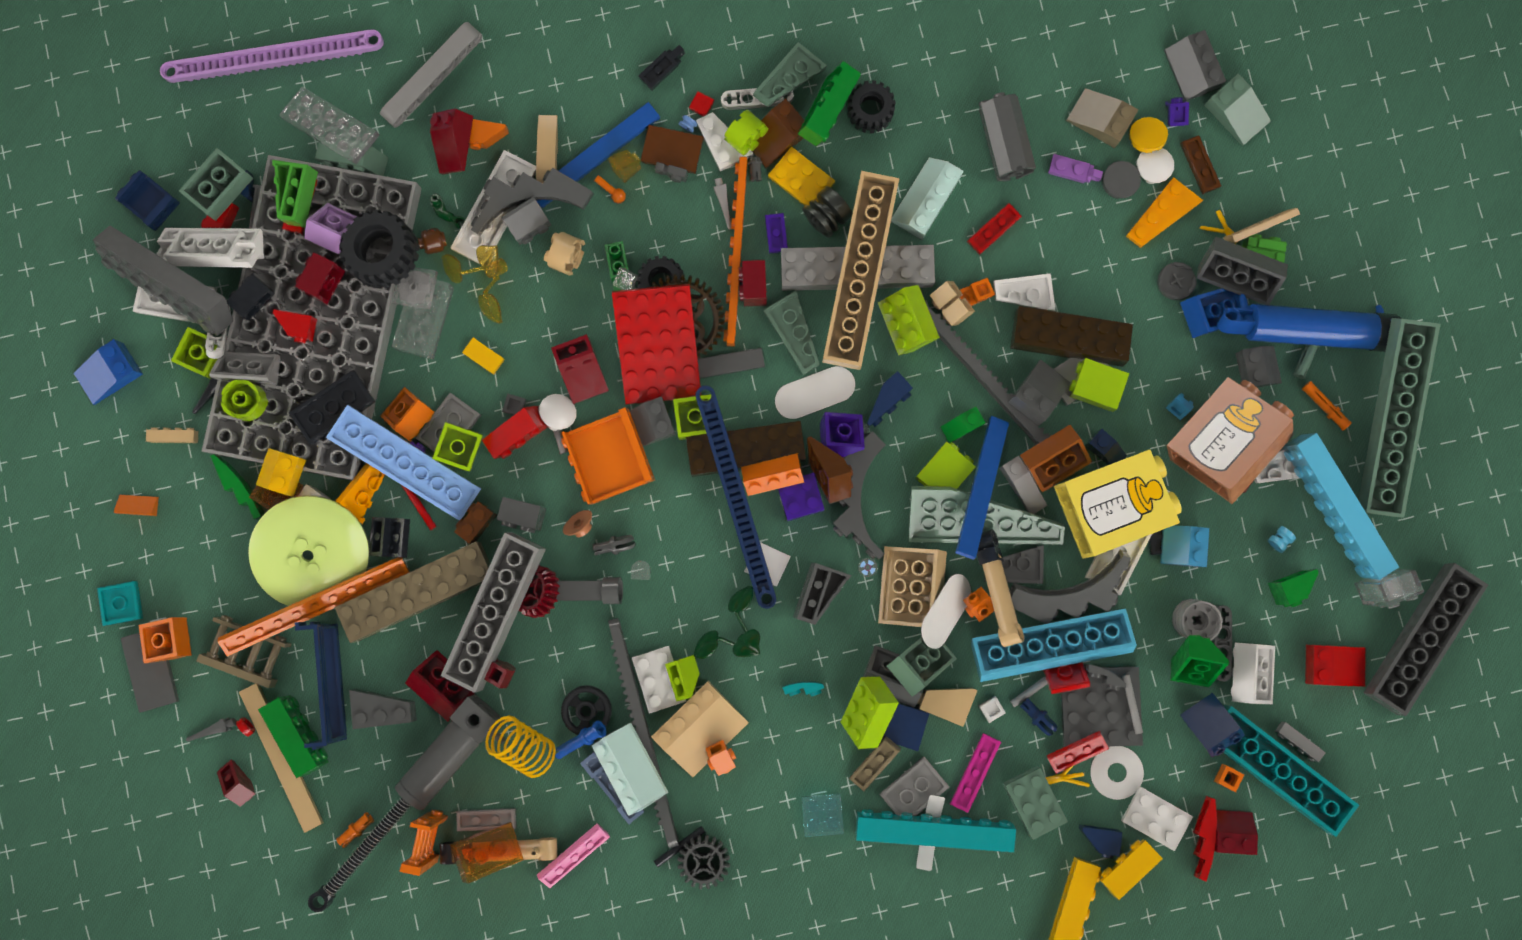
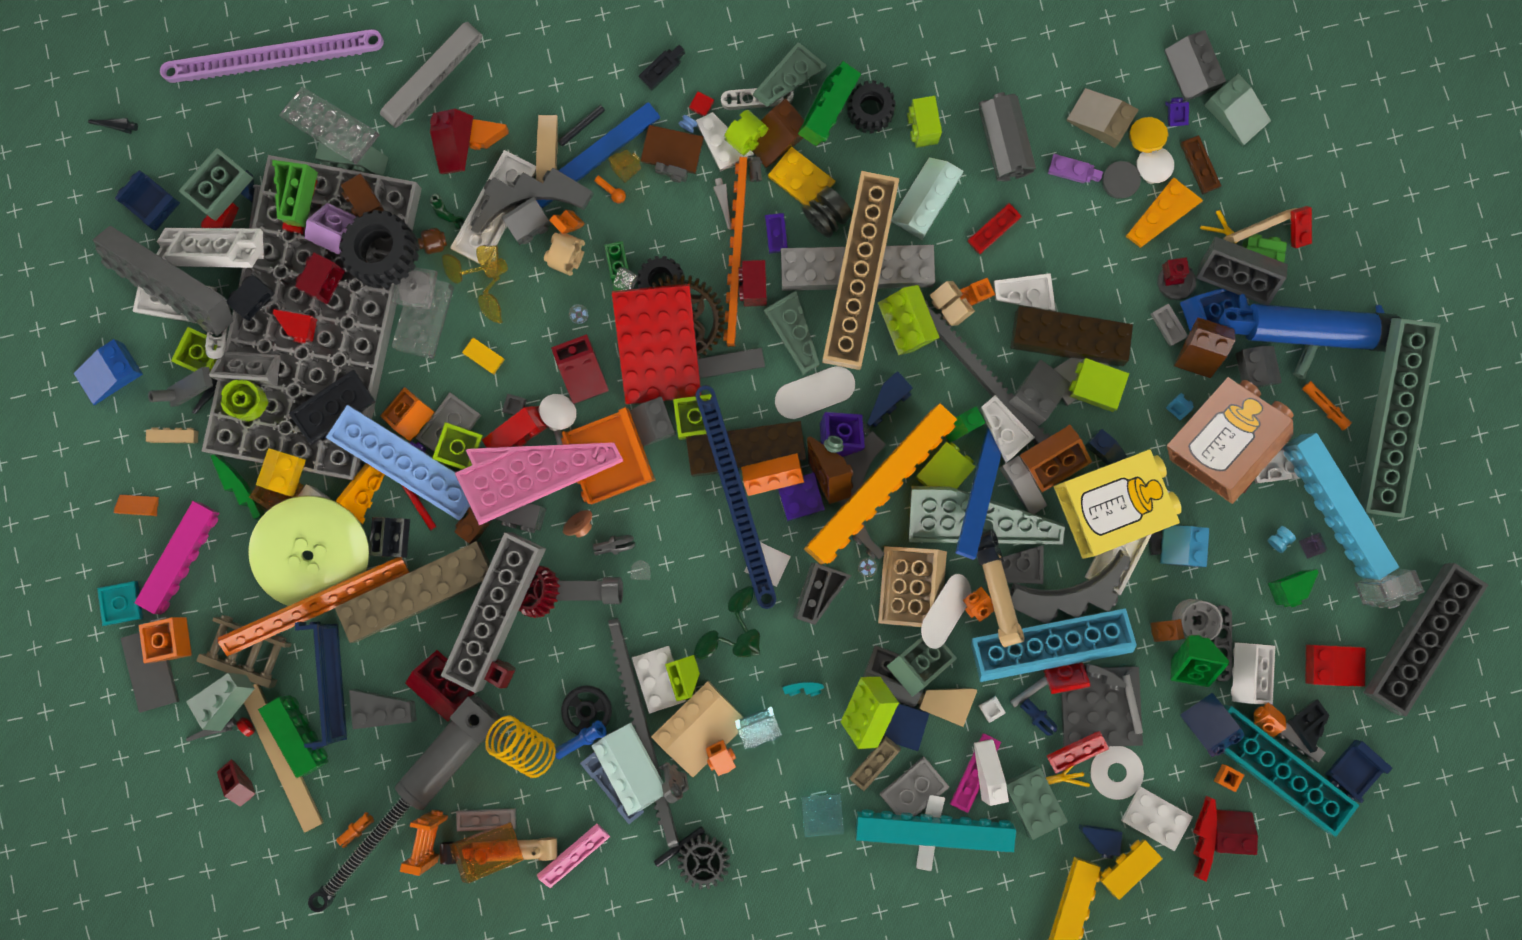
(118, 124): none -> black piece
(177, 558): none -> dark pink brick
(184, 389): none -> dark grey piece
(220, 701): none -> sand green wedge
(360, 195): none -> reddish brown brick
(517, 476): none -> bright pink wing
(567, 221): none -> orange slope
(578, 314): none -> clear tile
(581, 125): none -> black bar
(675, 781): none -> dark grey piece
(758, 728): none -> clear light blue brick
(834, 444): none -> sand green plate
(884, 480): none -> light orange brick
(925, 121): none -> lime brick
(990, 773): none -> white slope
(1005, 428): none -> white wing
(1167, 630): none -> dark orange plate
(1169, 325): none -> light grey plate
(1175, 271): none -> dark red window
(1205, 347): none -> reddish brown slope
(1270, 719): none -> orange brick
(1301, 227): none -> red plate
(1310, 724): none -> black wing
(1313, 545): none -> slope
(1357, 770): none -> dark blue panel

